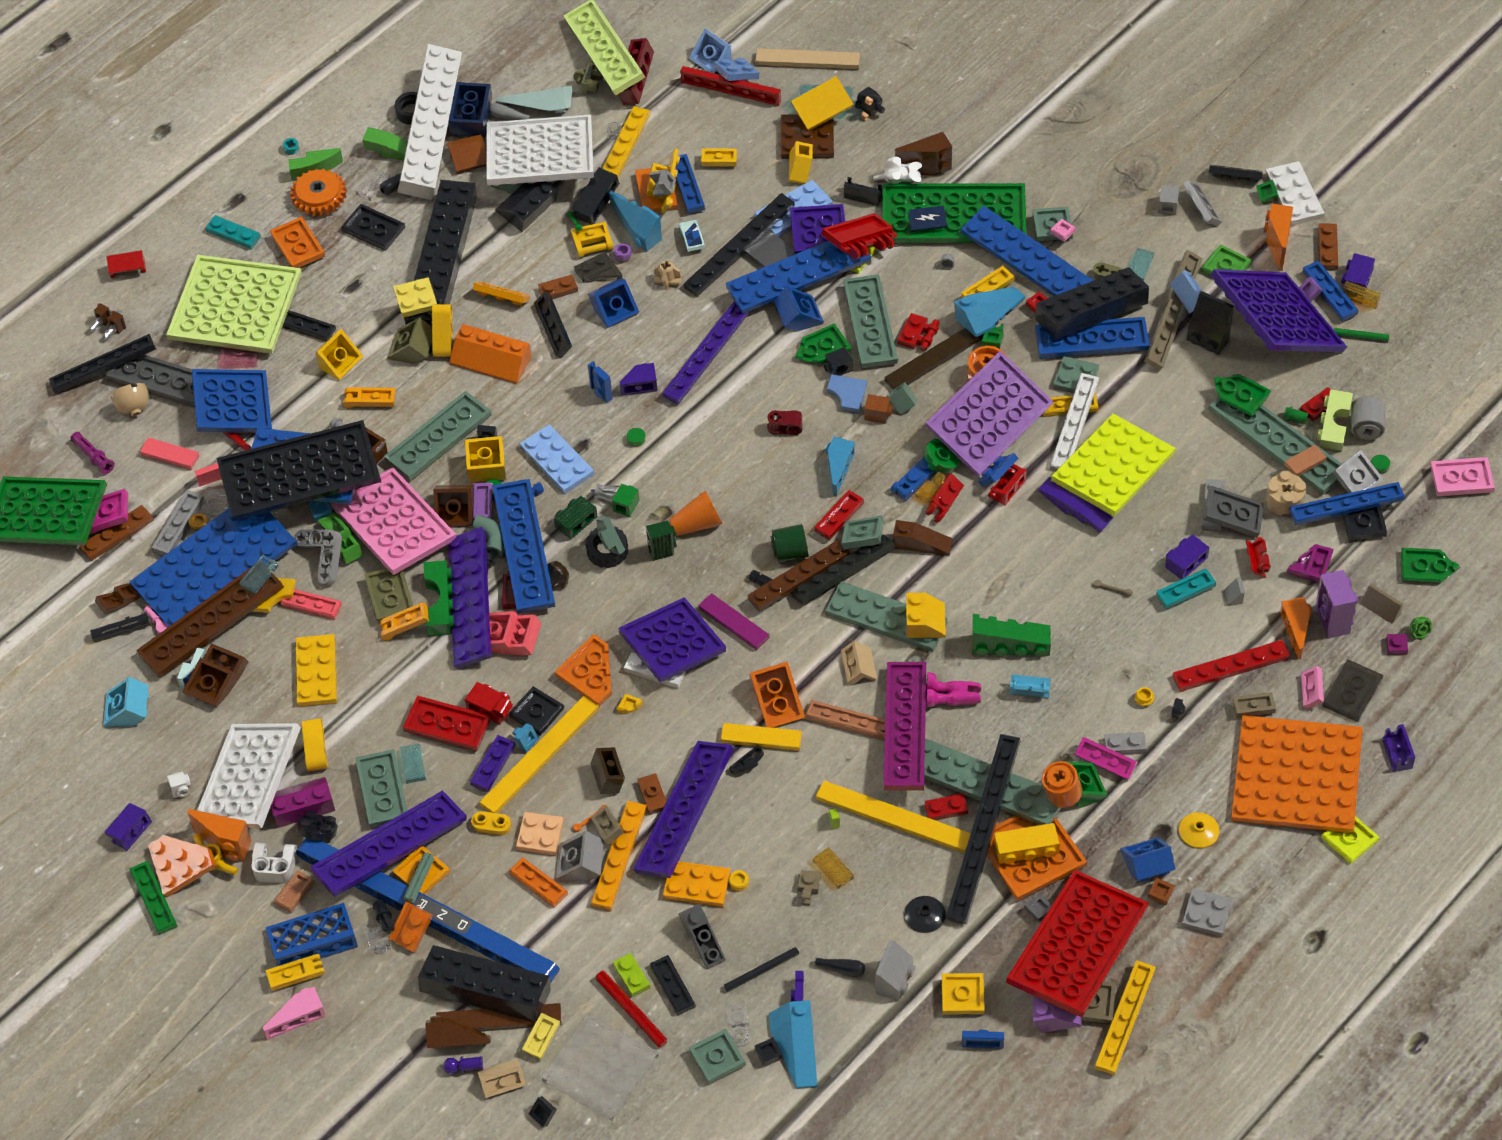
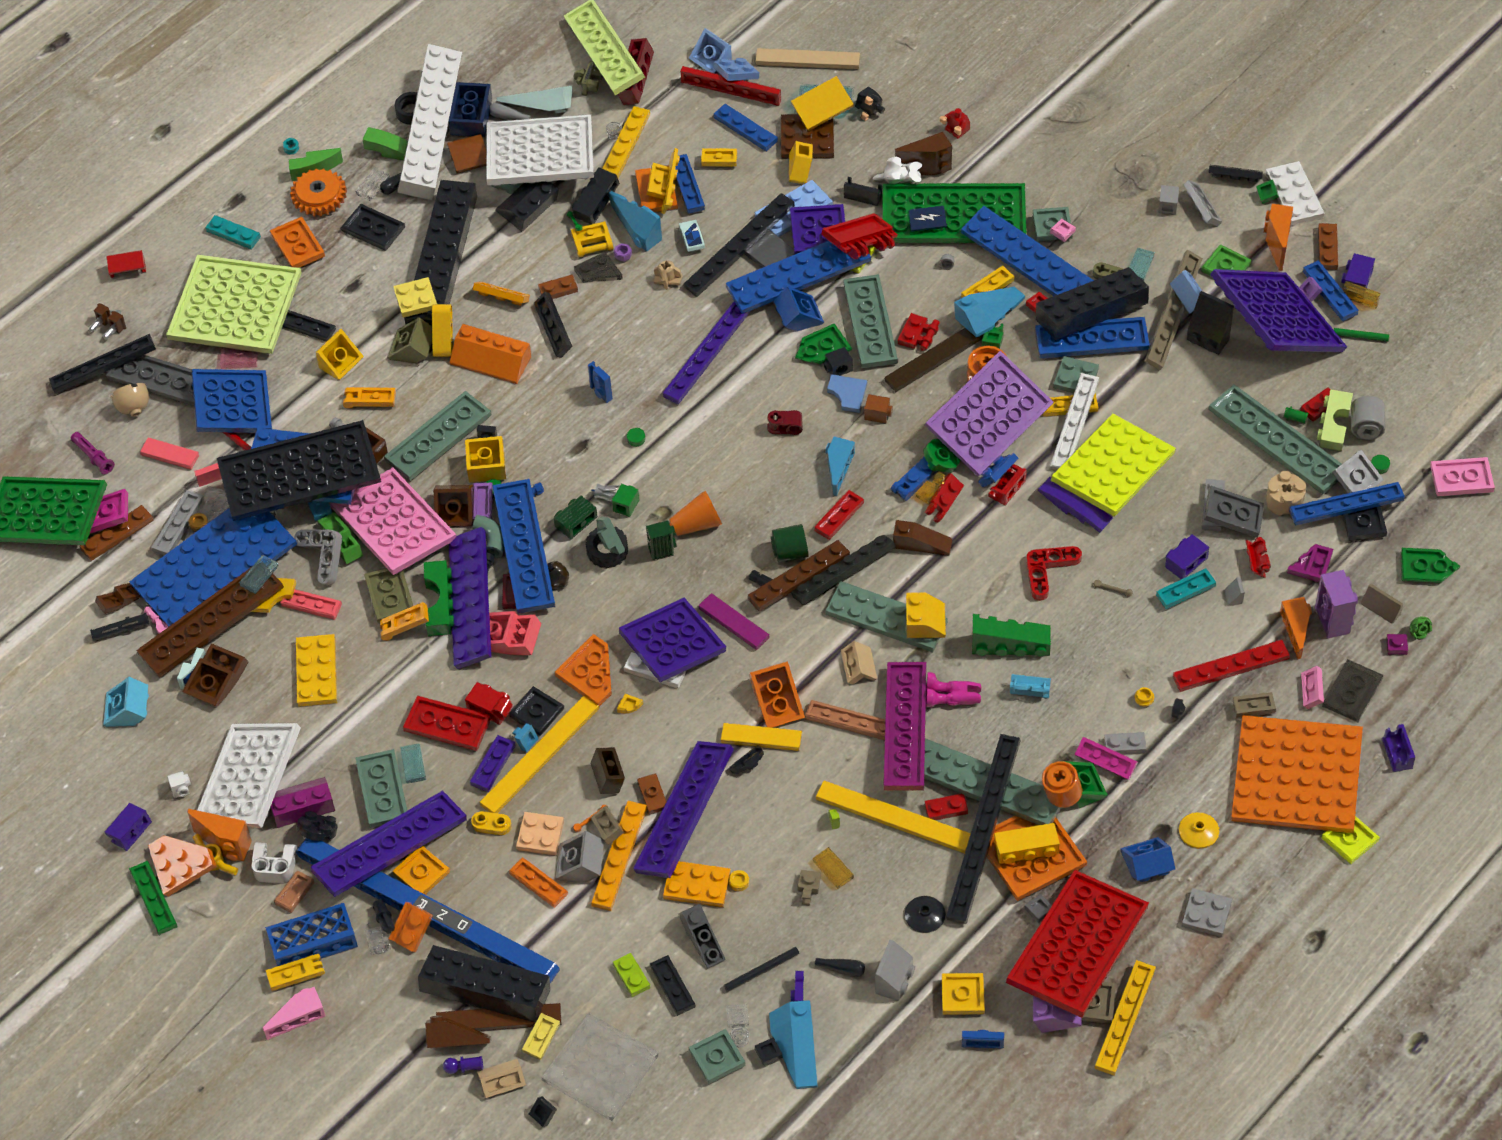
(314, 744): yellow beam -> none
(419, 877): sand green axle -> none
(557, 459): light blue plate -> none
(613, 302): blue slope -> none
(631, 1009): red axle -> none
(639, 380): dark purple slope -> none
(664, 182): light grey panel -> none
(745, 127): none -> blue plate
(862, 532): sand green plate -> none
(902, 398): sand green panel -> none
(957, 123): none -> red piece
(1040, 566): none -> red beam
(1161, 891): dark orange plate -> none
(1241, 393): green tile -> none
(1305, 460): nougat tile -> none

